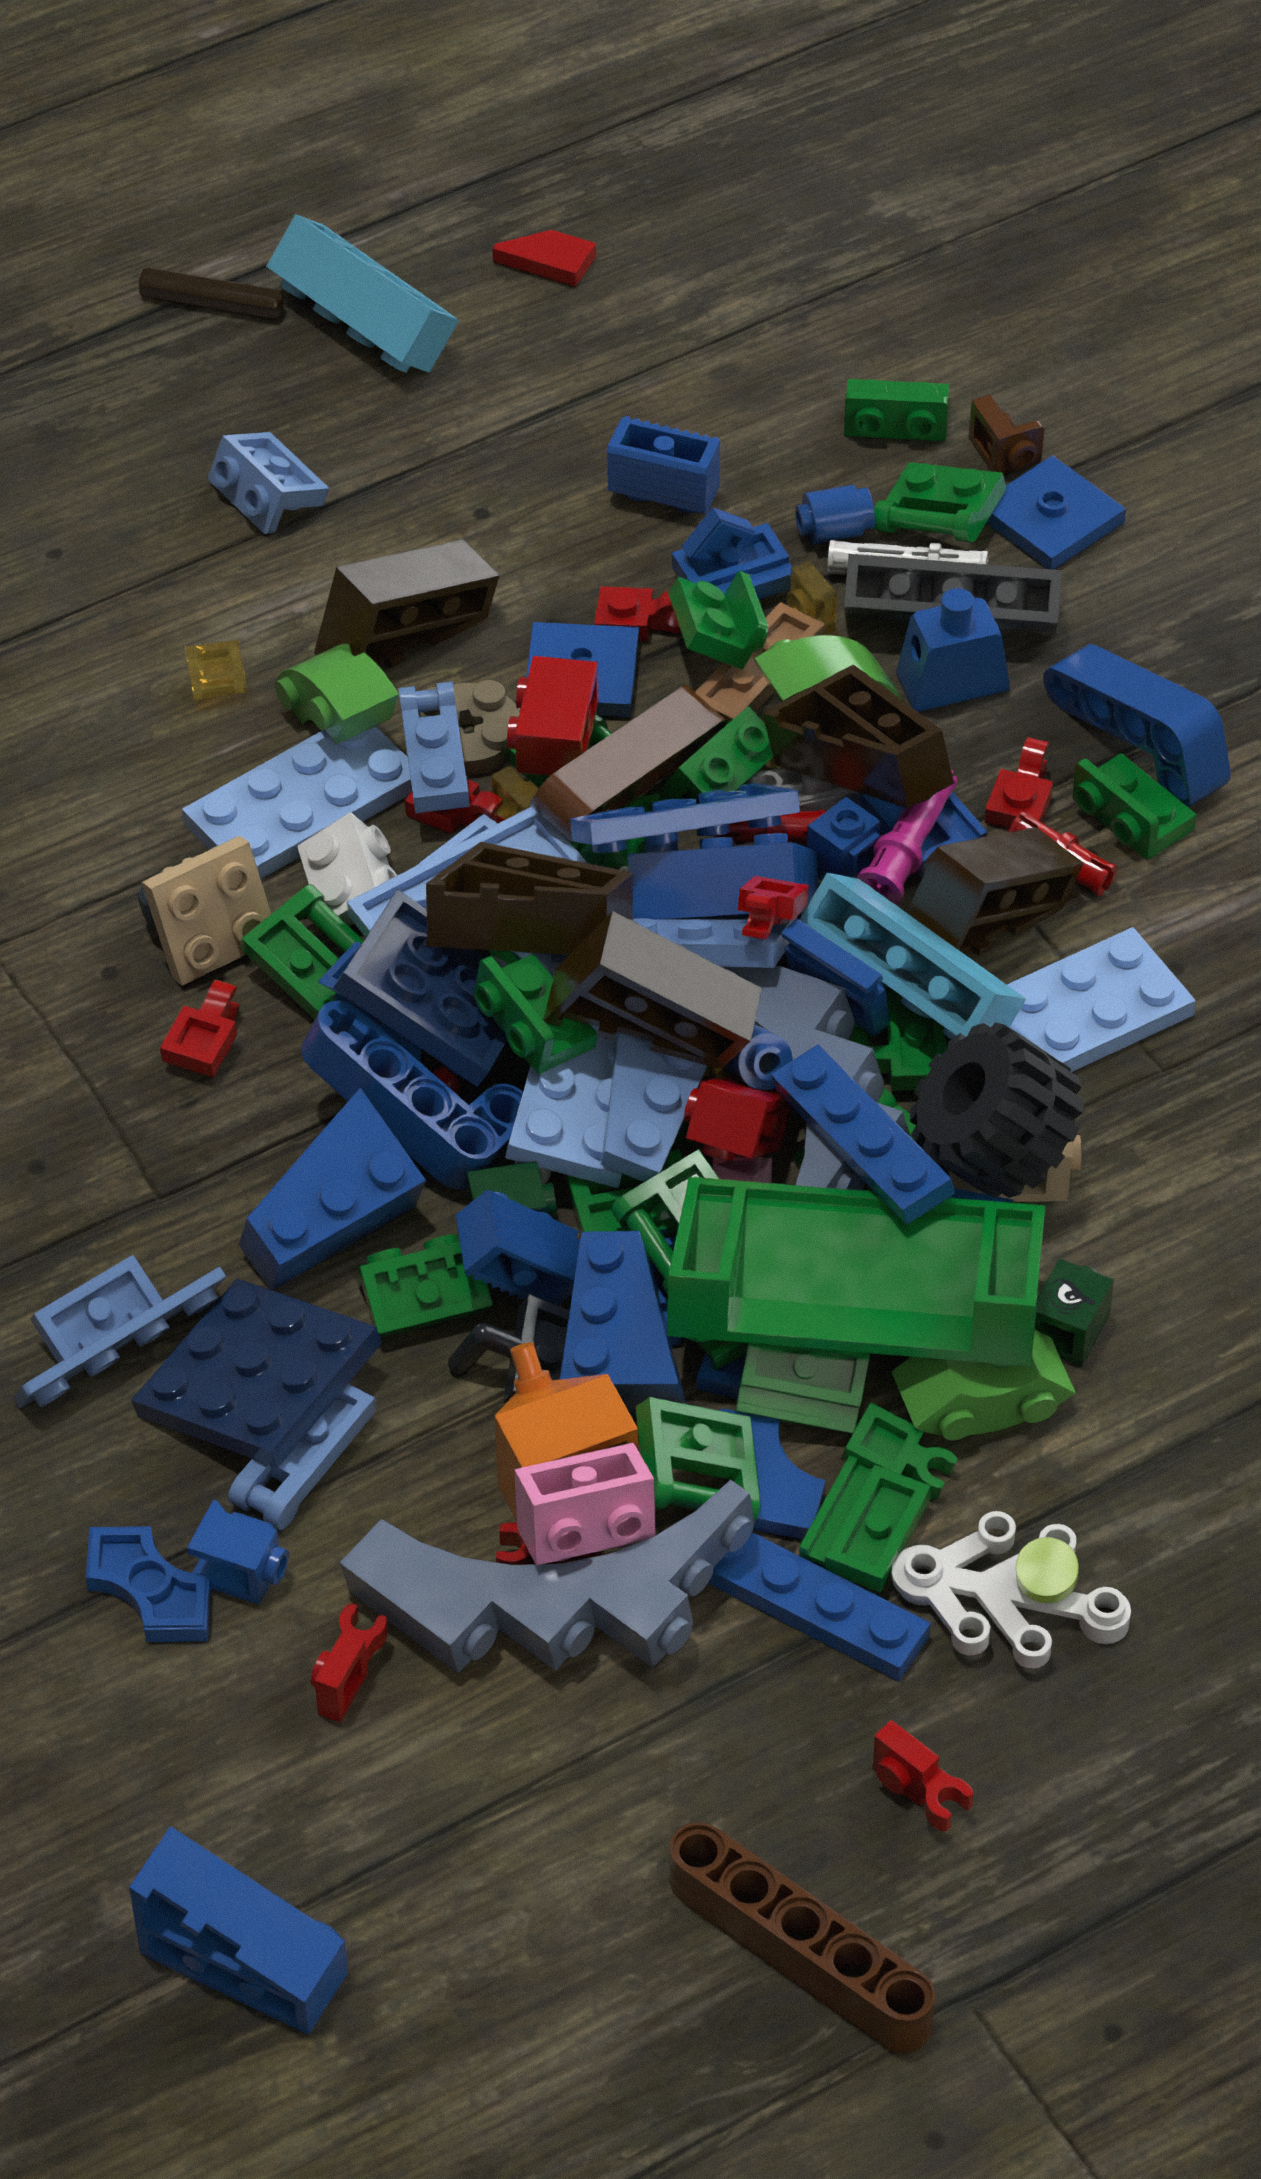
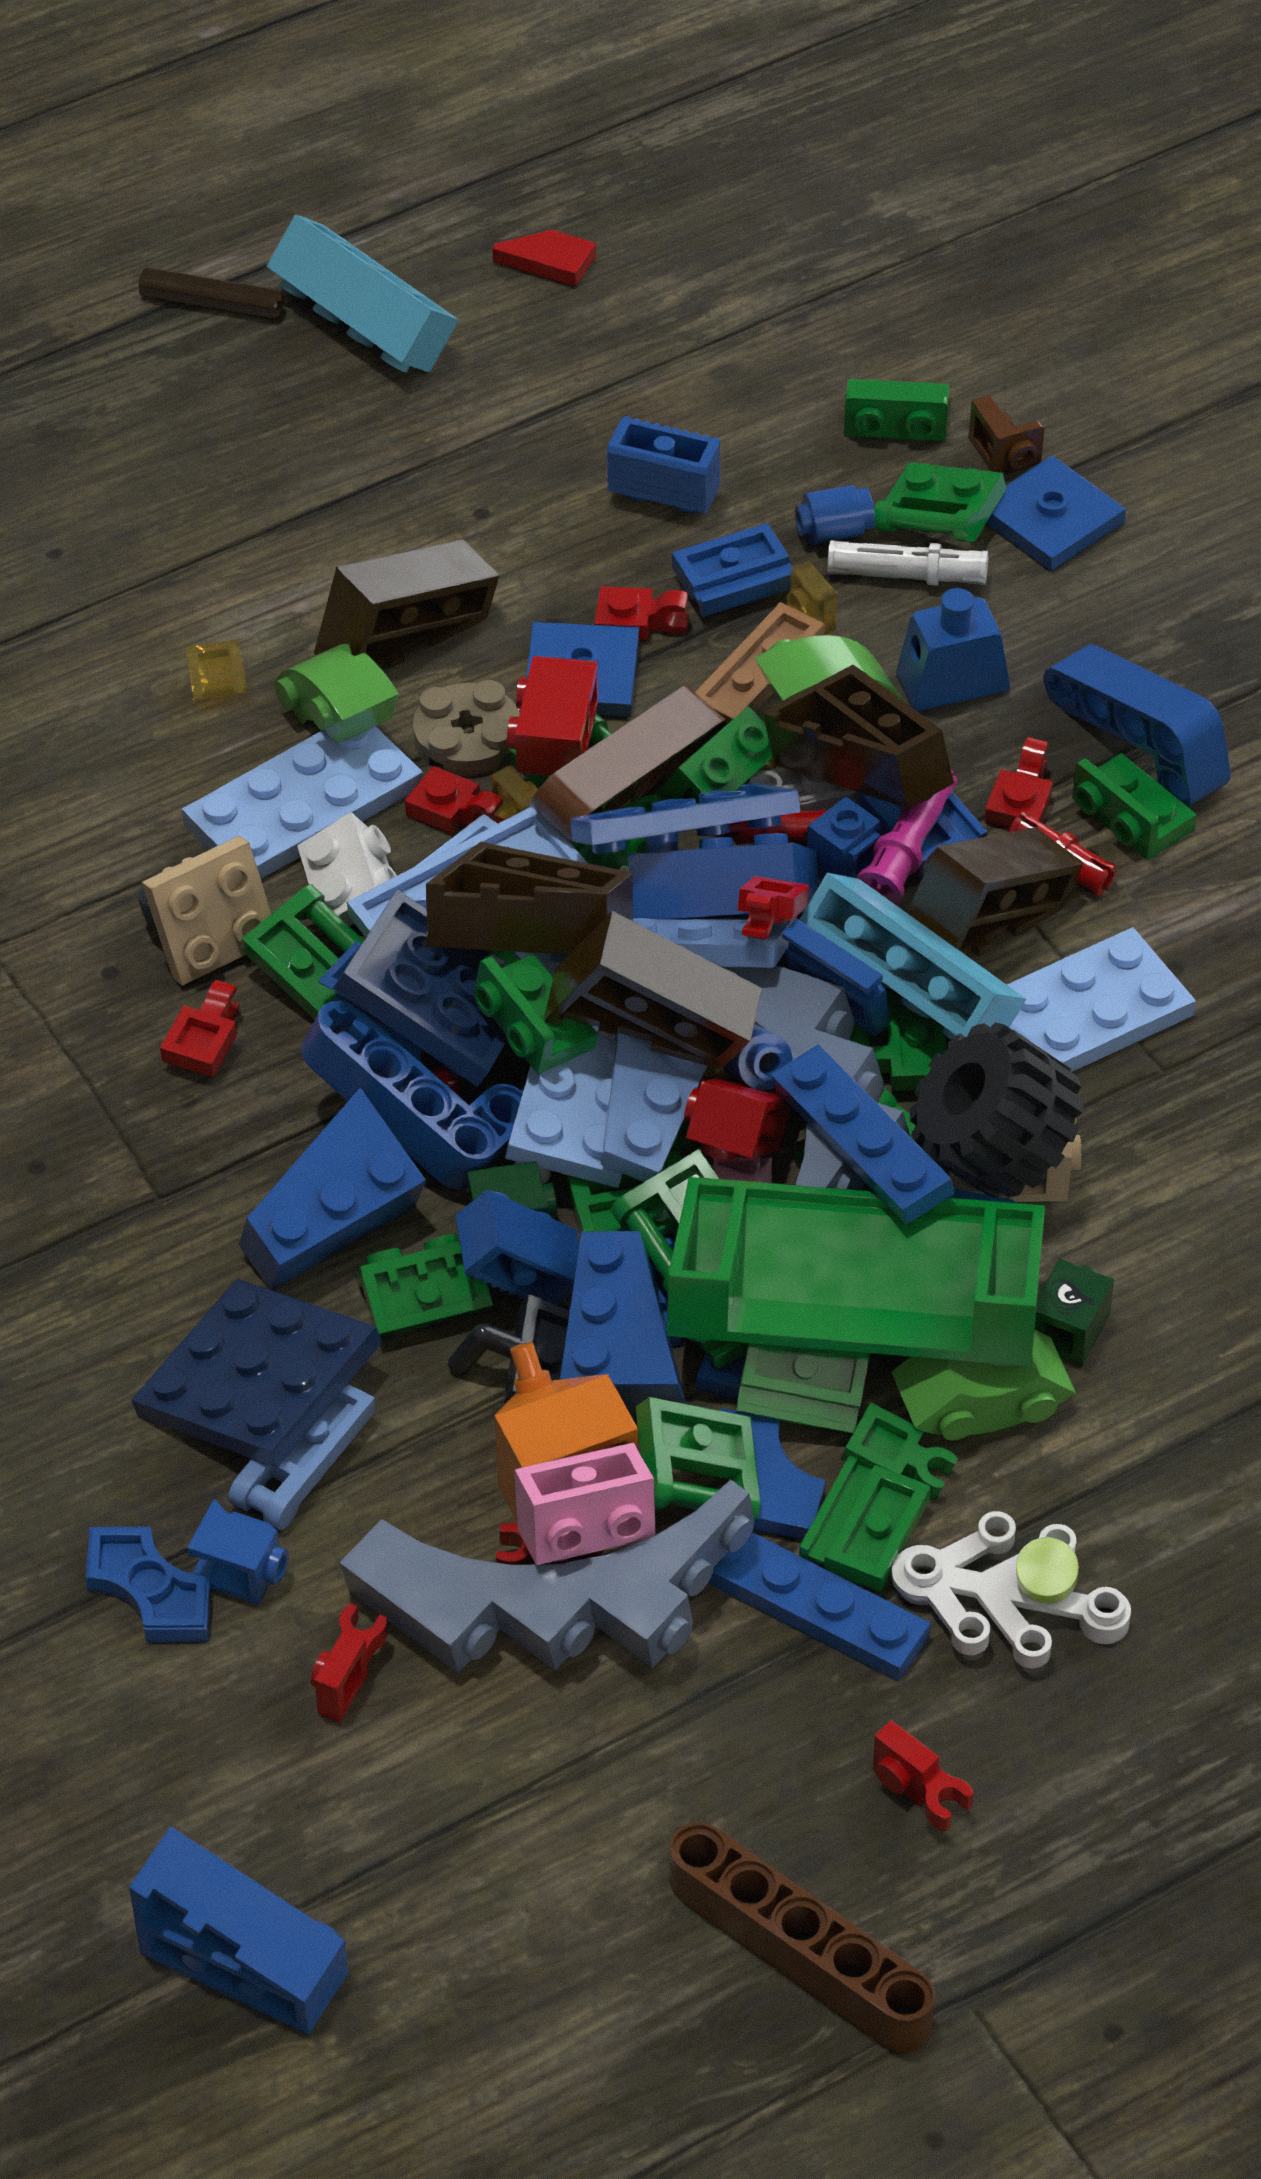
(104, 1316): medium blue bracket -> none
(264, 478): medium blue bracket -> none
(434, 748): medium blue plate -> none
(716, 533): blue tile -> none
(719, 623): green bracket -> none
(901, 586): dark grey brick -> none

